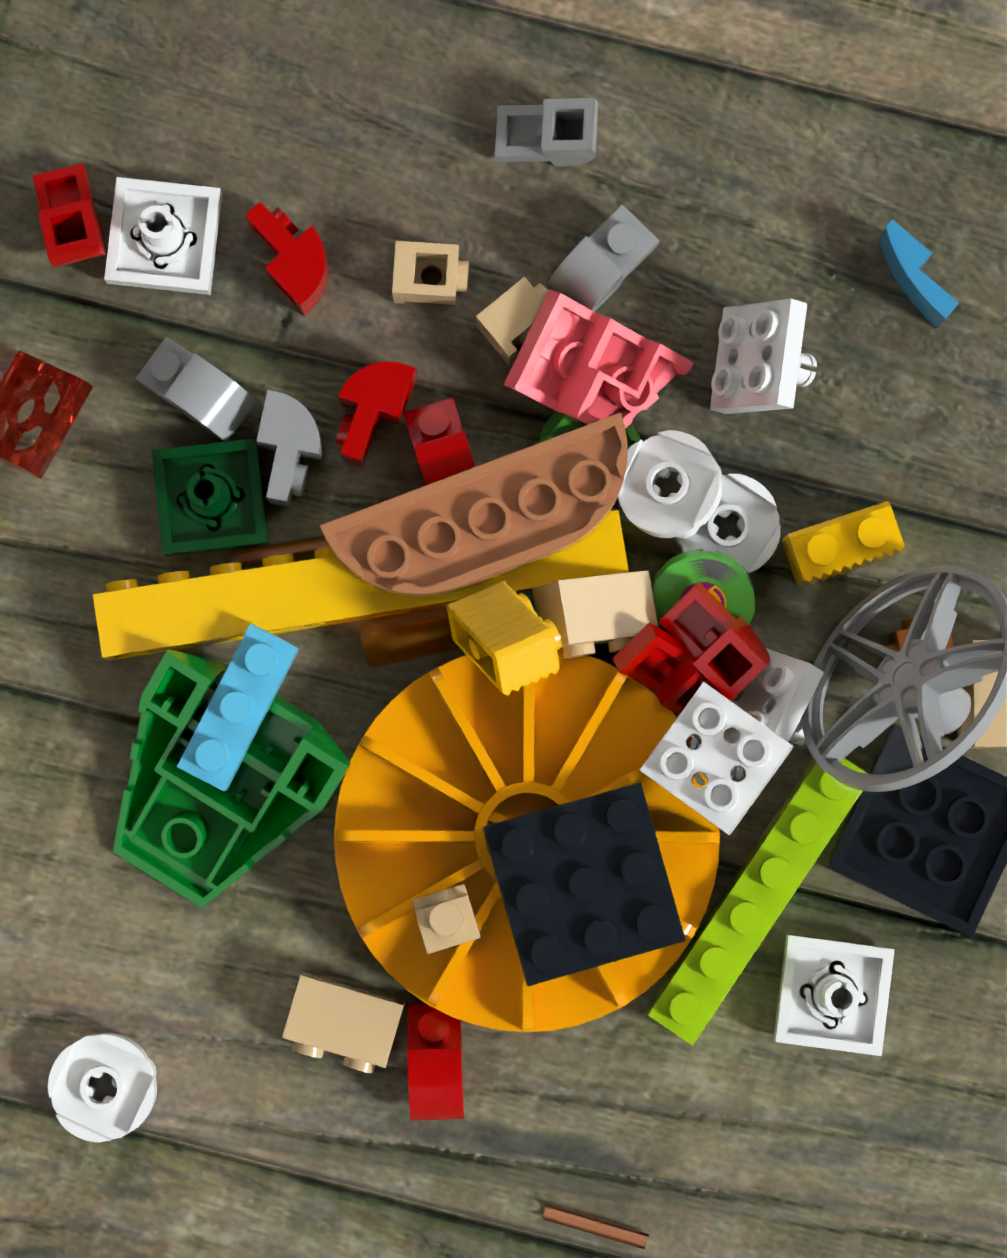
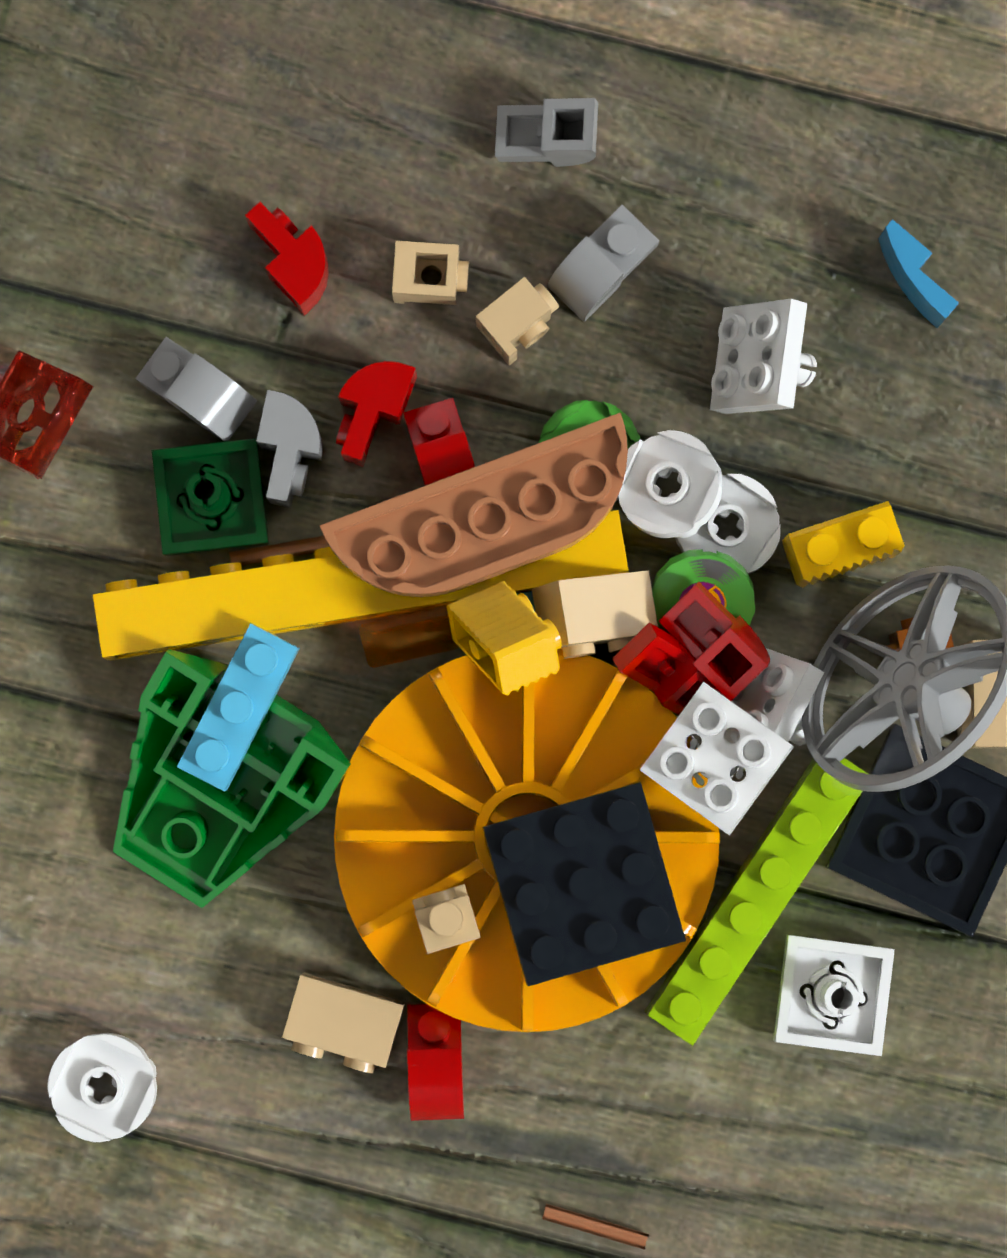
(68, 216): red brick -> none
(145, 209): white plate -> none
(590, 364): coral slope -> none

